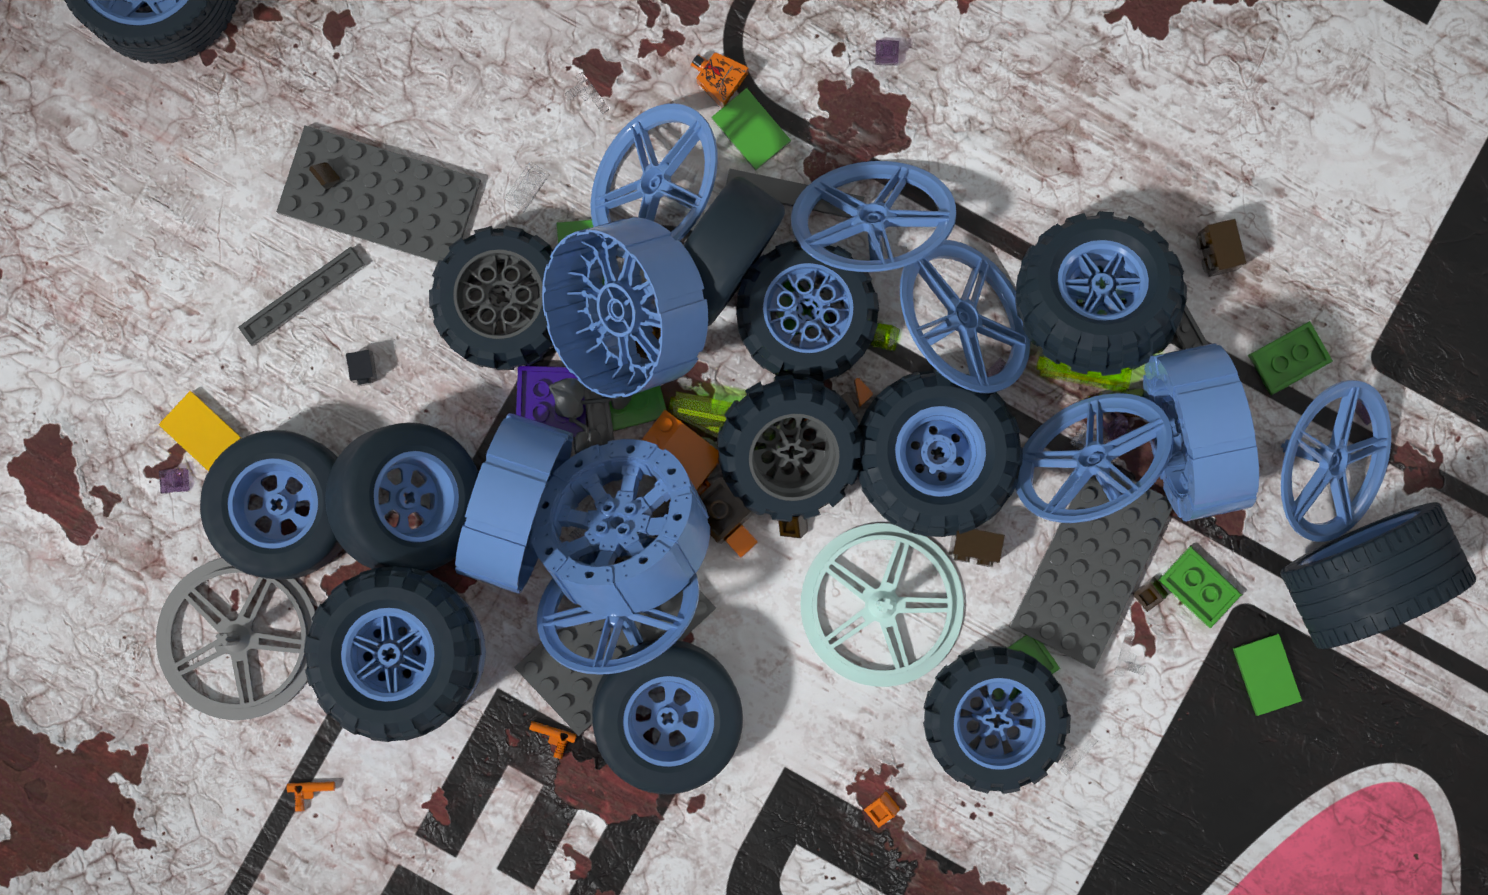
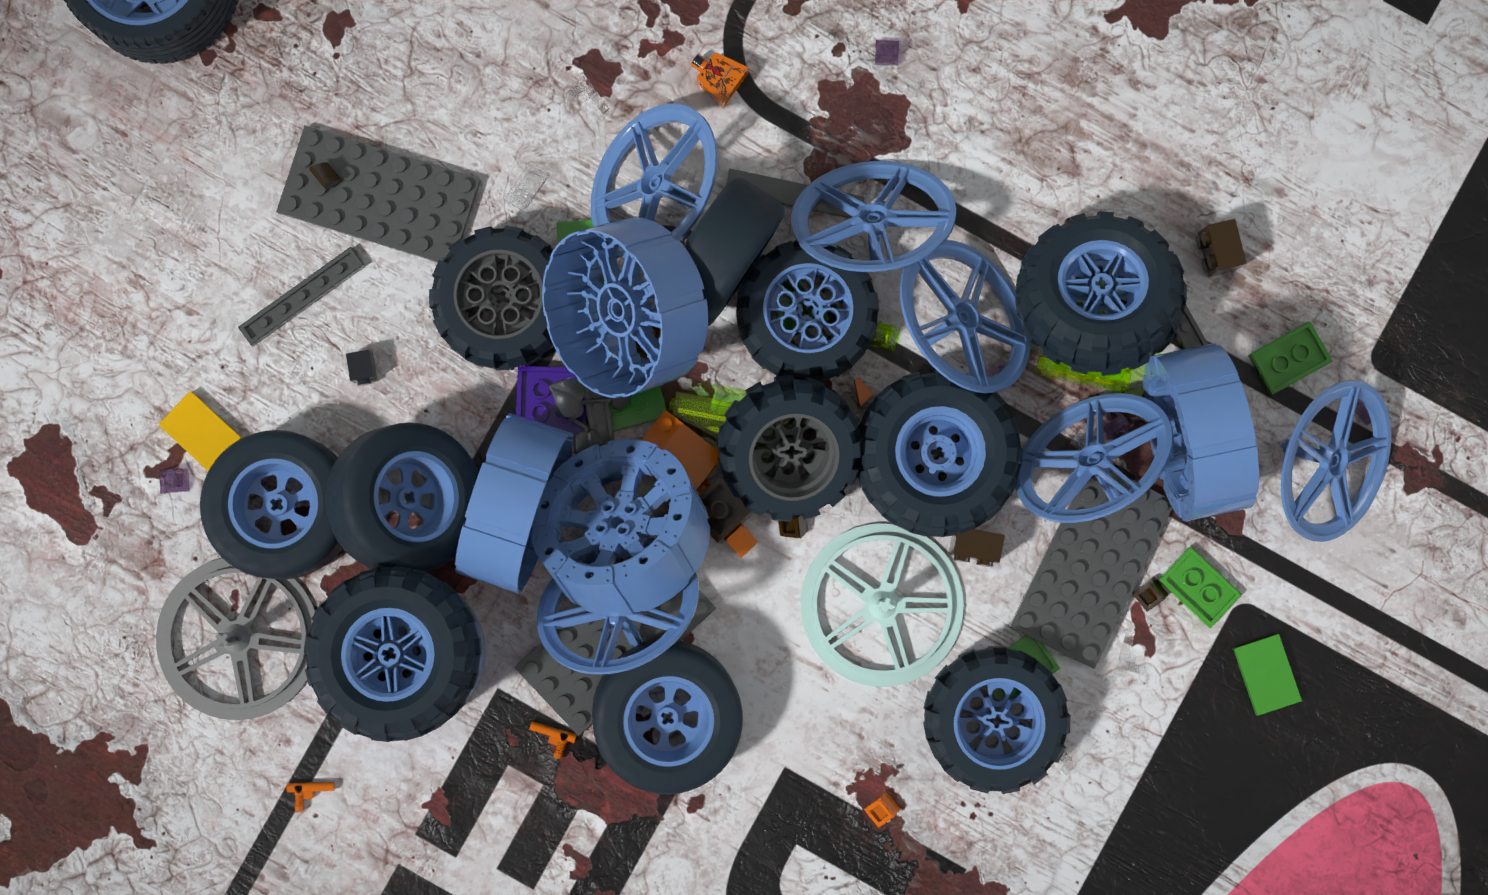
(751, 129): bright green tile -> none
(1378, 576): black wheel -> none

